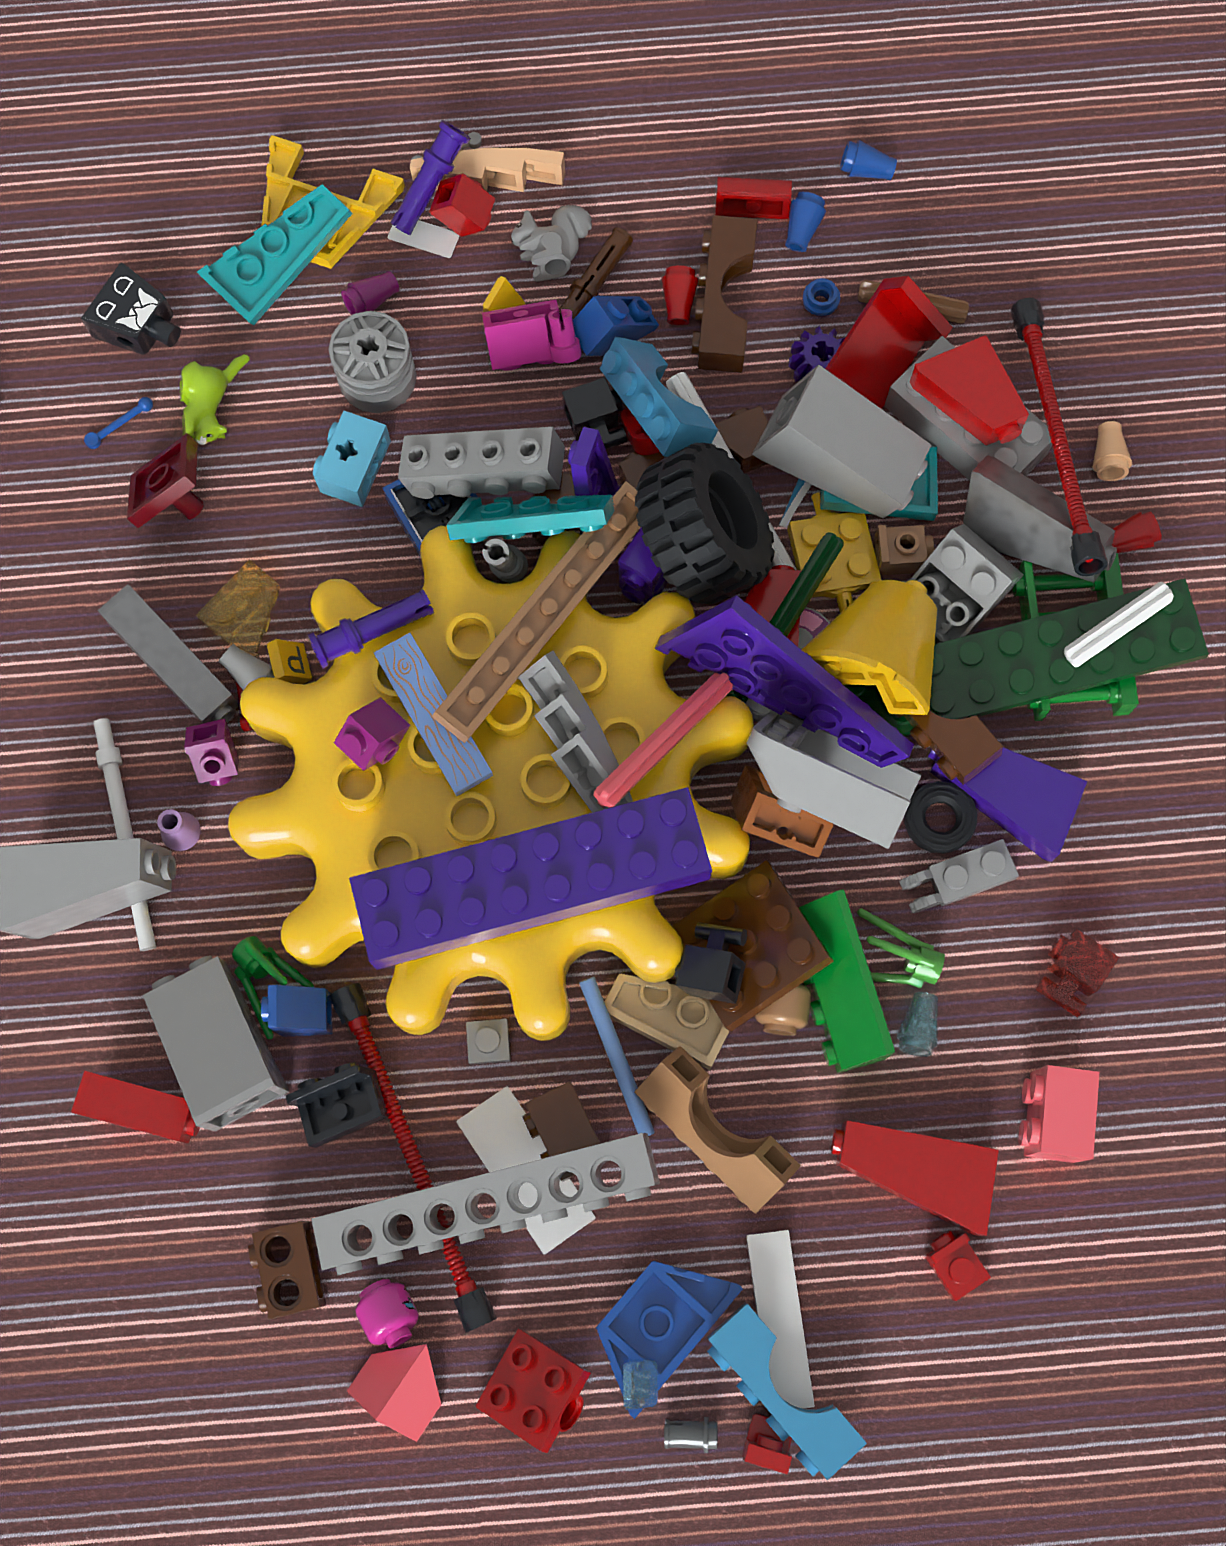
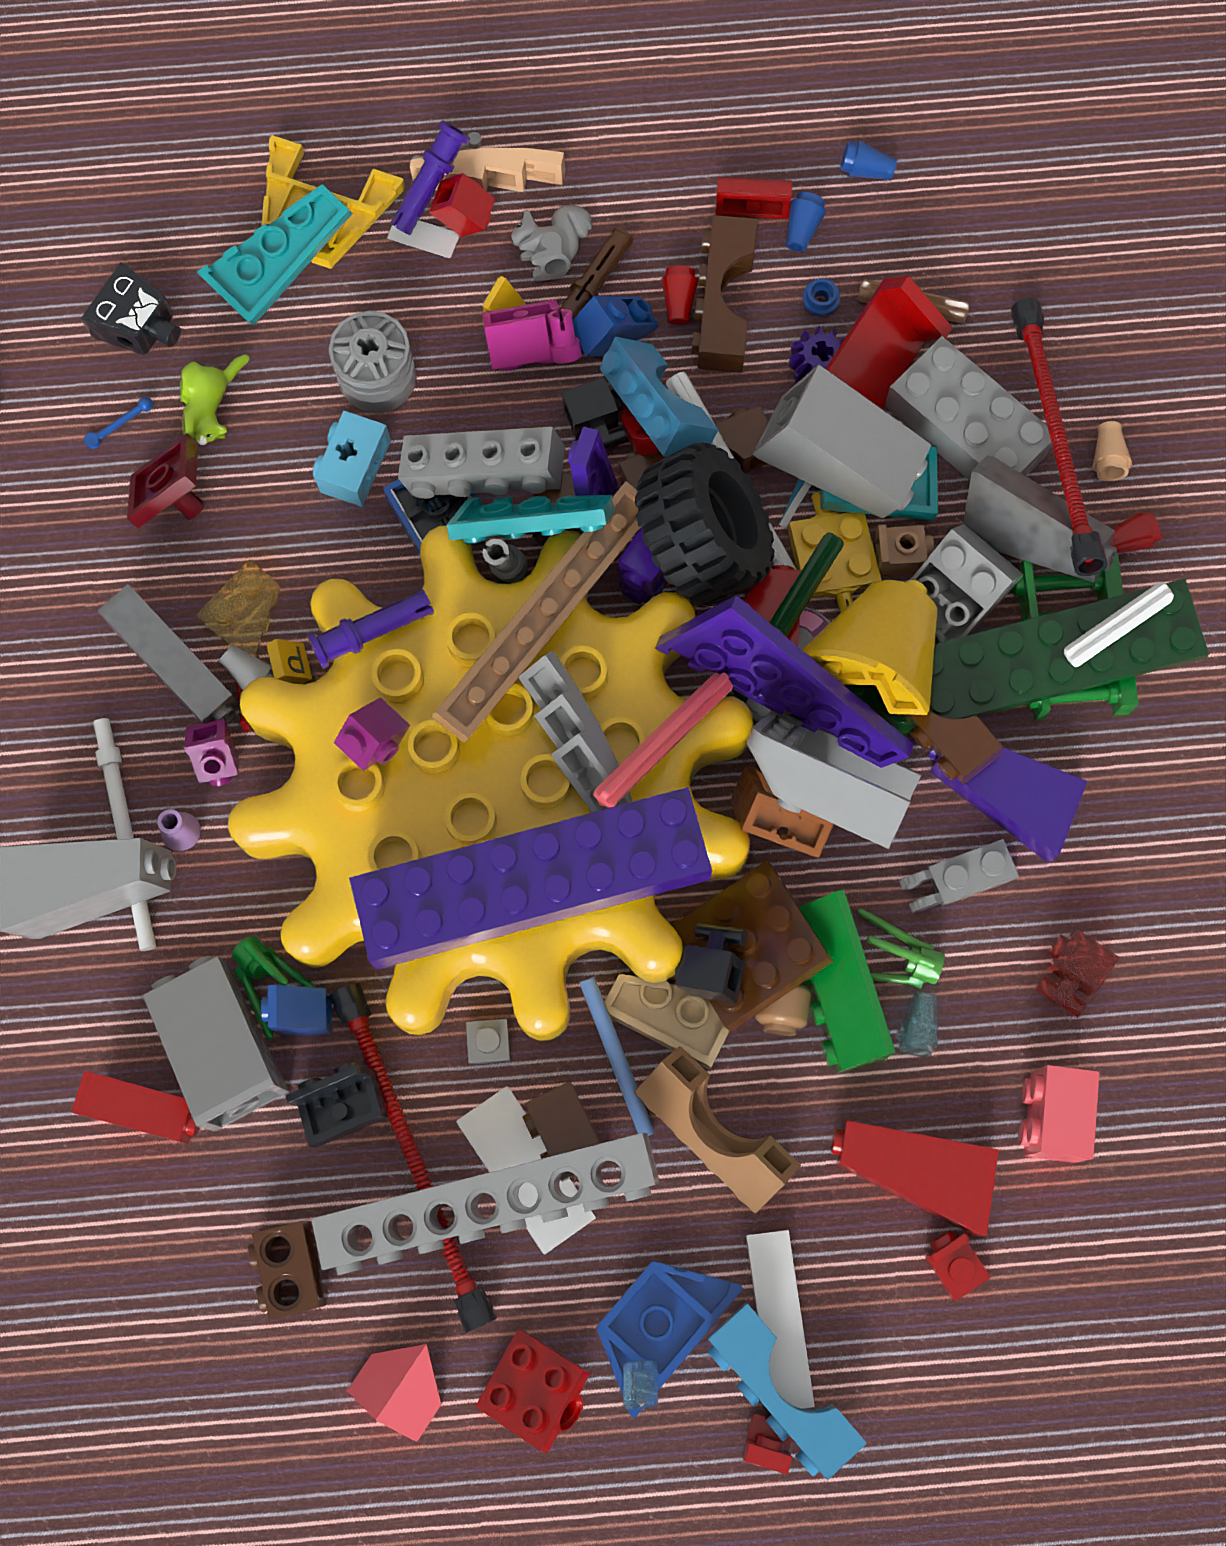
(369, 292): magenta cone -> none
(386, 1313): dark pink head -> none
(421, 697): medium blue tile -> none
(691, 1434): dark grey pin -> none
(952, 796): black tyre -> none
(973, 391): red slope -> none

